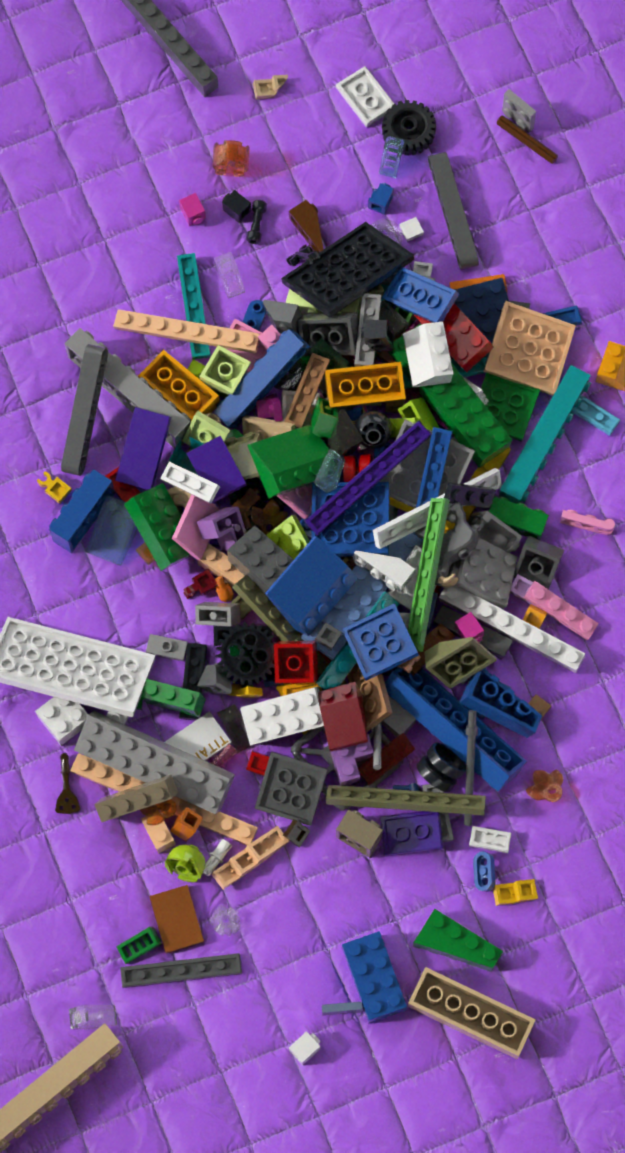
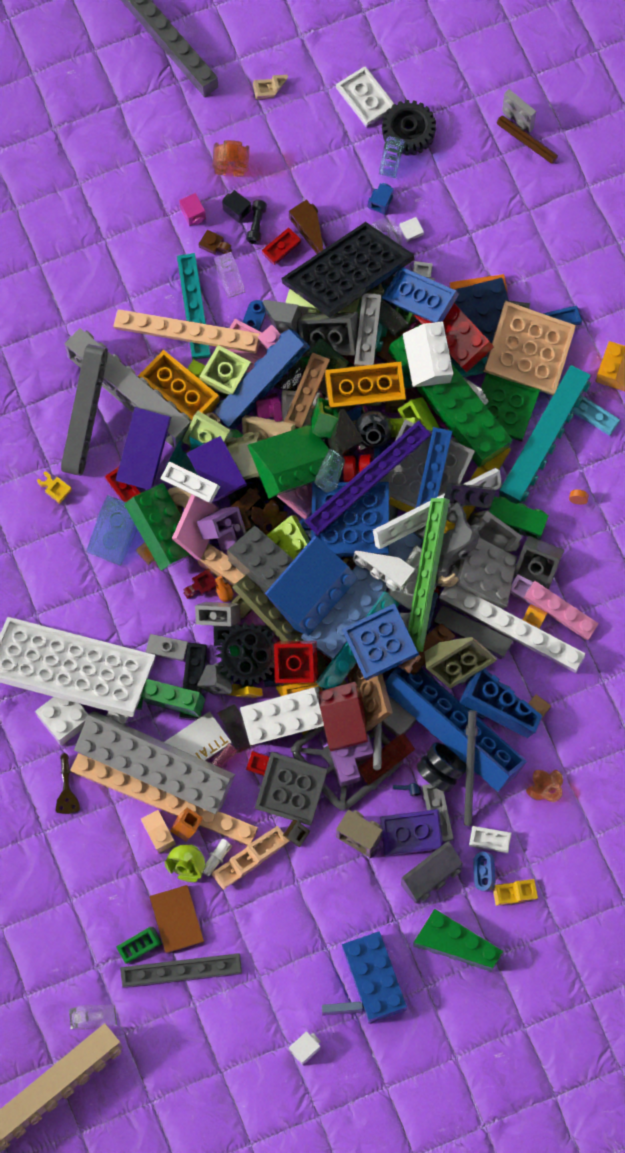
(81, 510): blue brick -> none
(136, 798): dark tan brick -> none
(156, 812): clear orange plate -> none
(213, 242): none -> reddish brown plate
(222, 914): clear brick -> none
(281, 246): none -> red plate
(304, 253): black bar -> none
(328, 636): dark grey plate -> none
(378, 335): black brick -> none
(406, 800): olive plate -> none
(432, 873): none -> flat silver slope
(453, 210): dark grey beam -> none
(469, 627): dark pink brick -> none
(471, 1013): tan brick -> none
(578, 497): none -> tile
(587, 522): bright pink plate -> none

